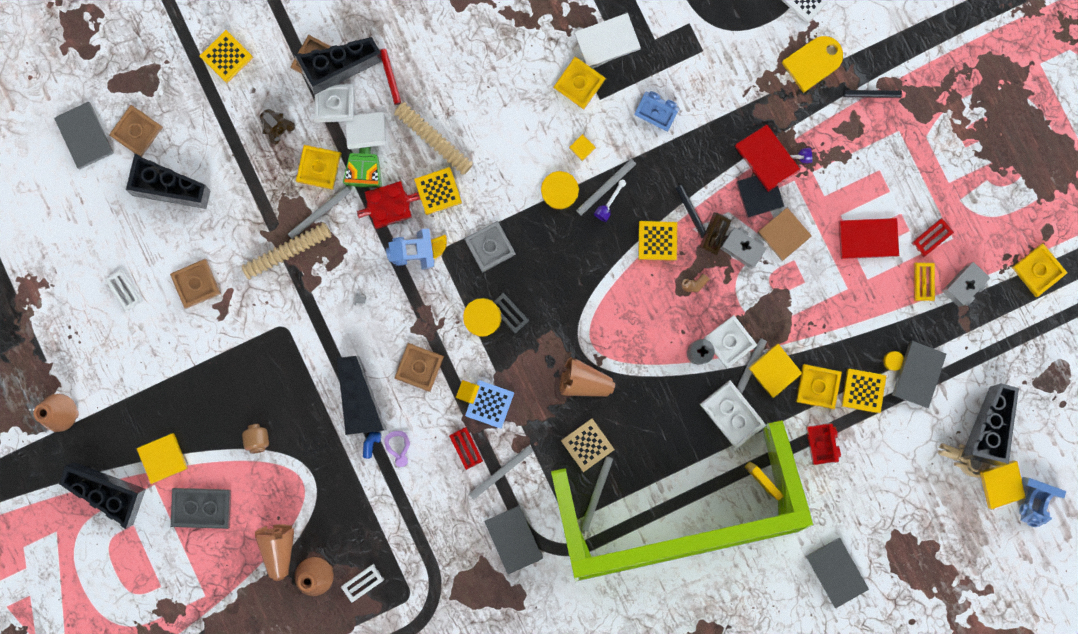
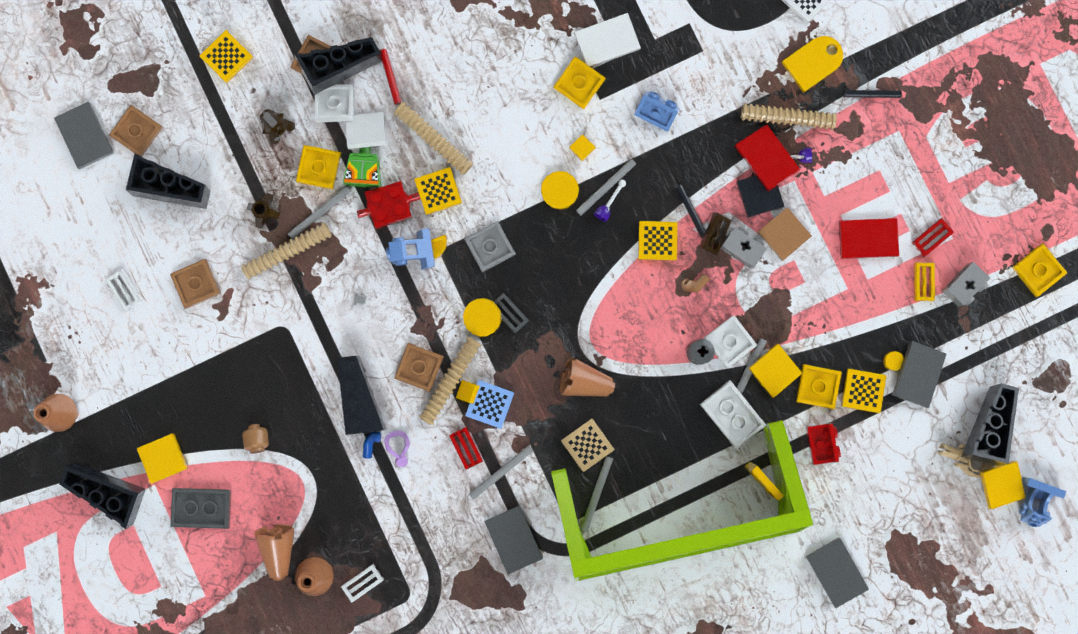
(263, 210): none -> dark brown rock
(450, 380): none -> tan piece
(788, 116): none -> tan piece

